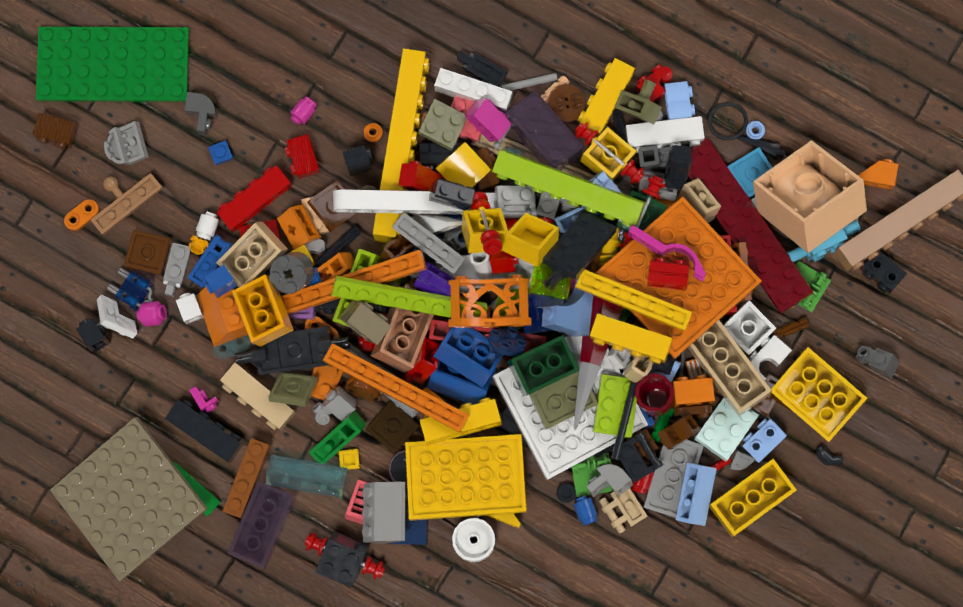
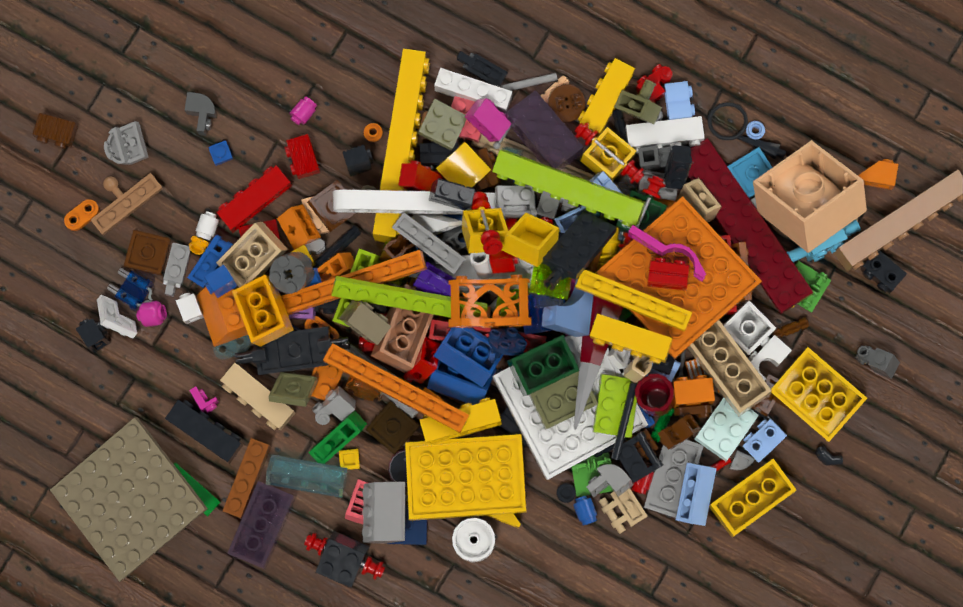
(112, 64): green plate -> none

